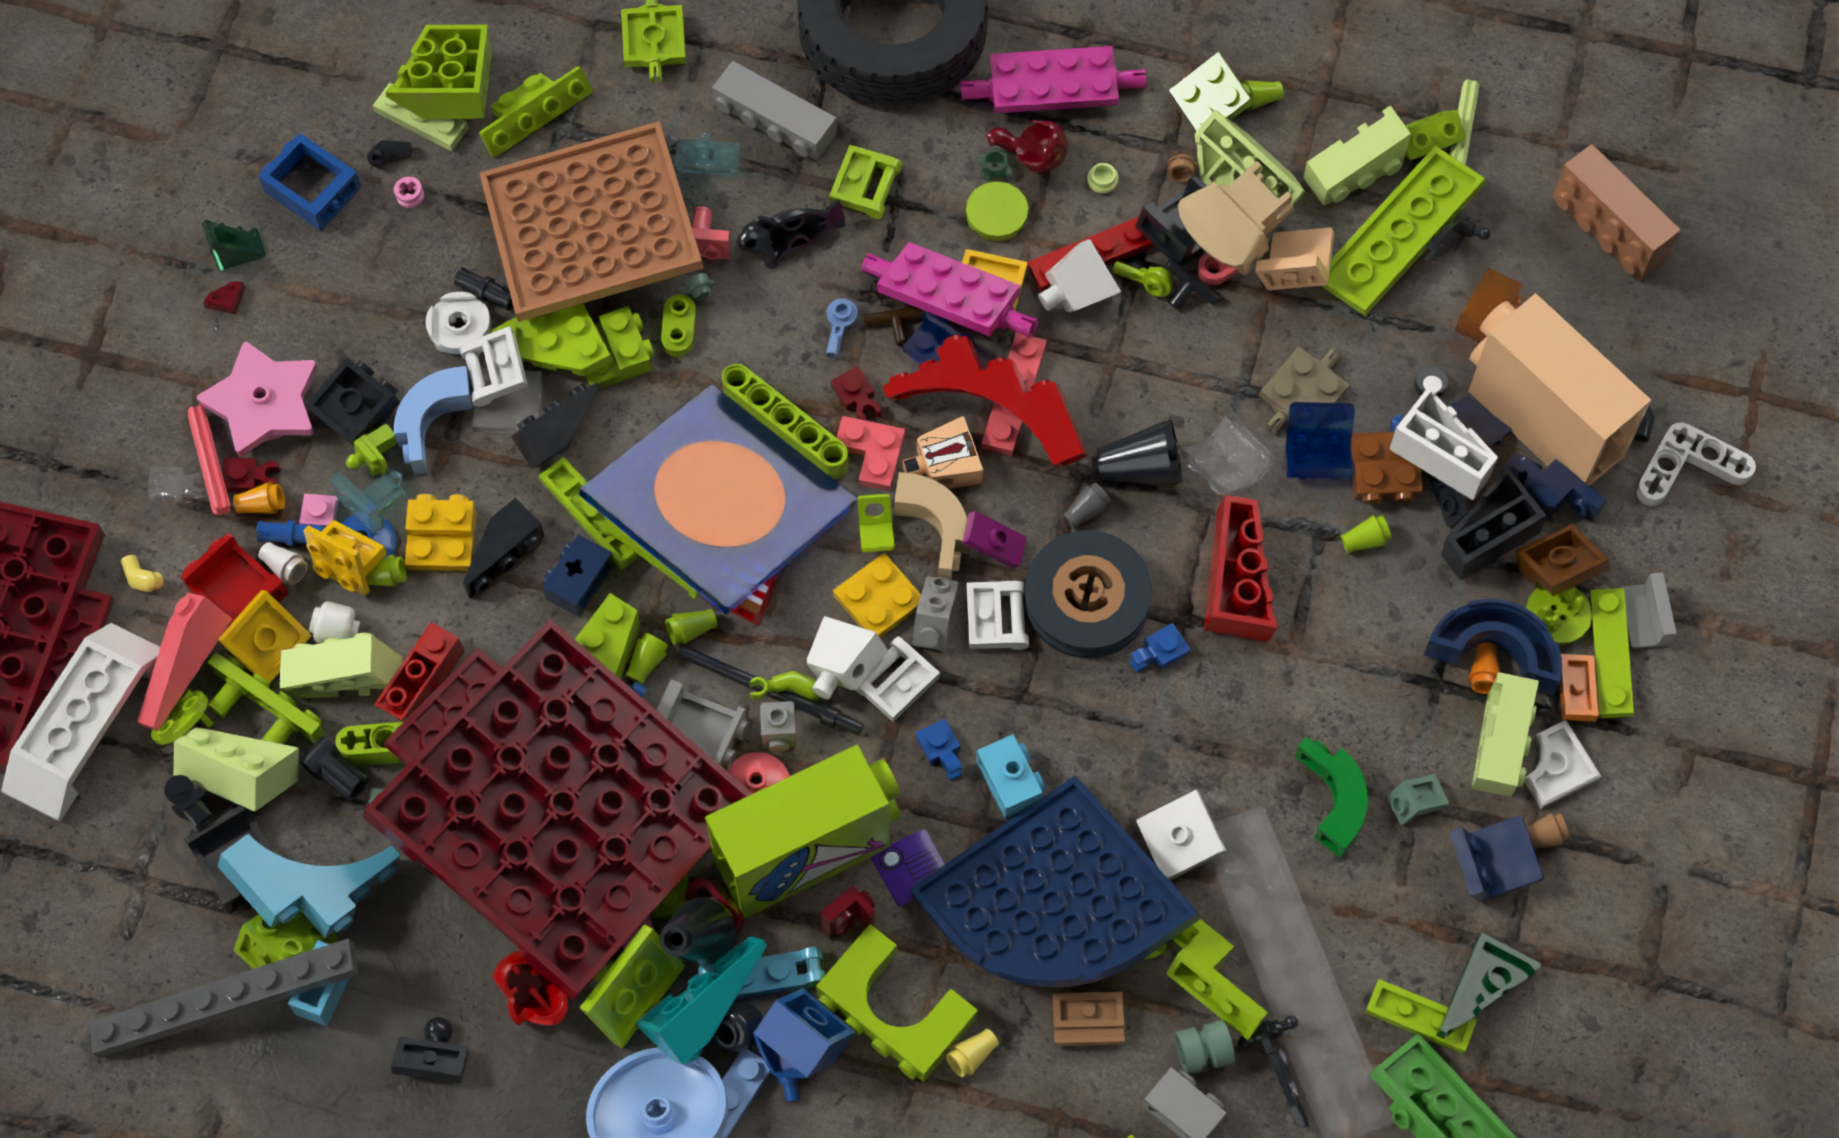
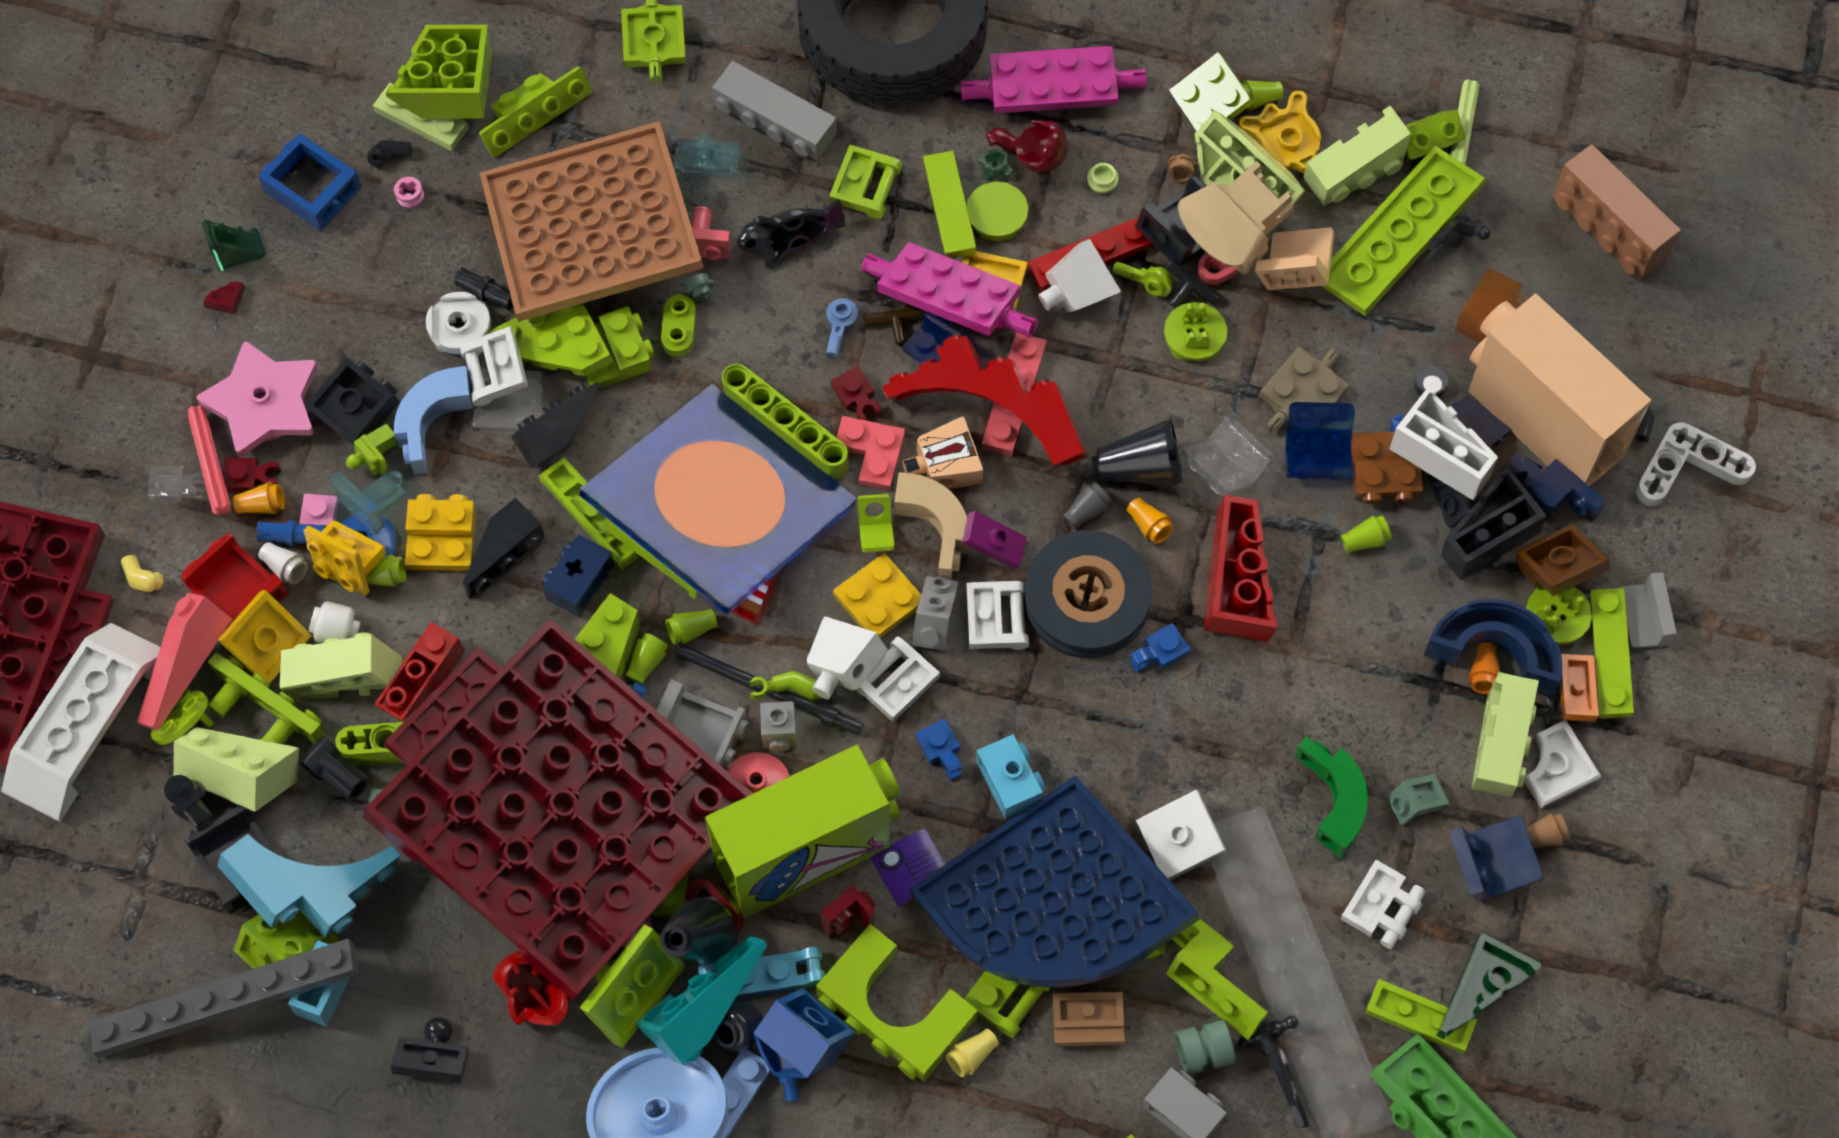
(949, 205): none -> lime tile
(992, 994): none -> lime plate
(1151, 522): none -> light orange cone
(1195, 345): none -> lime plate
(1286, 133): none -> yellow tile
(1373, 899): none -> white plate

